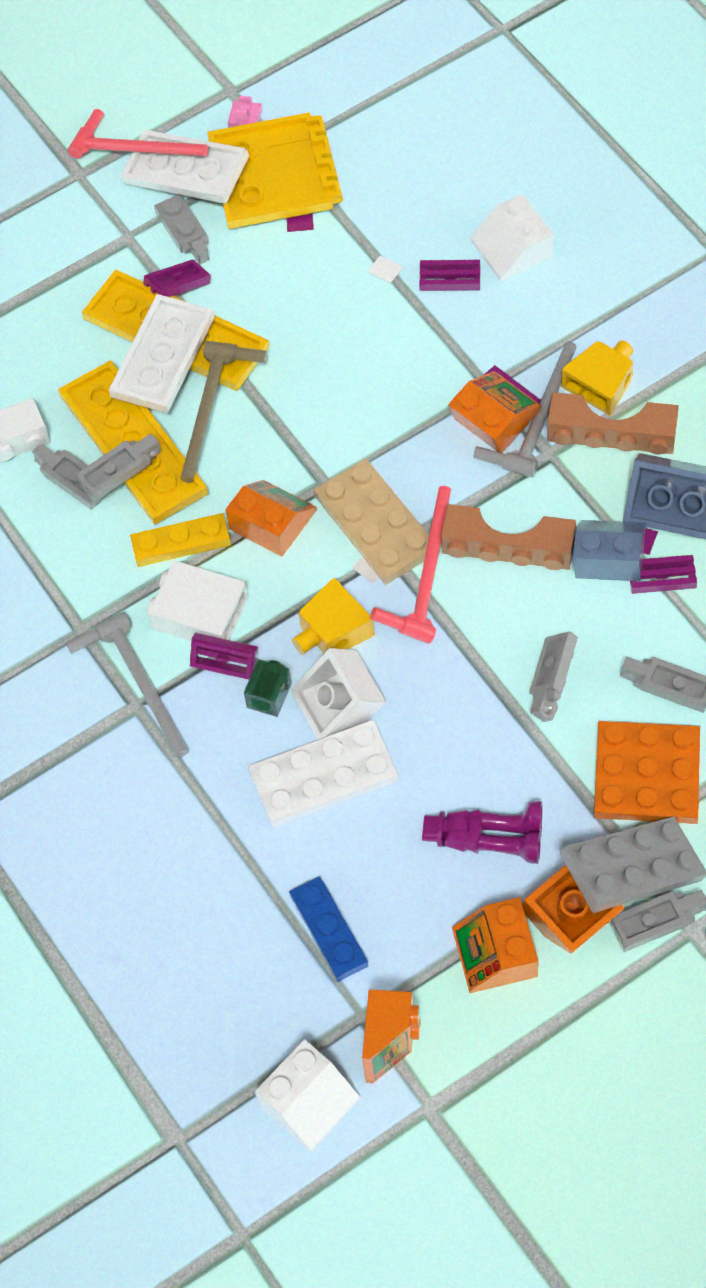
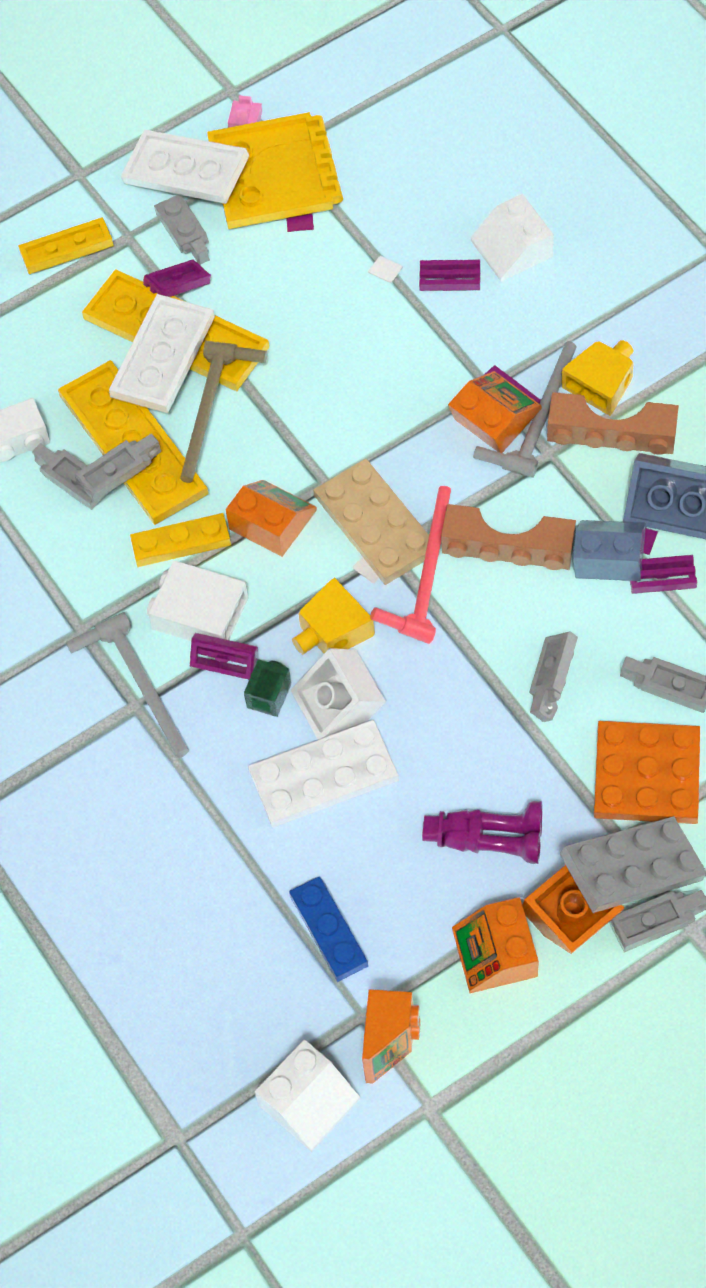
(65, 245): none -> yellow plate
(86, 140): coral bar -> none

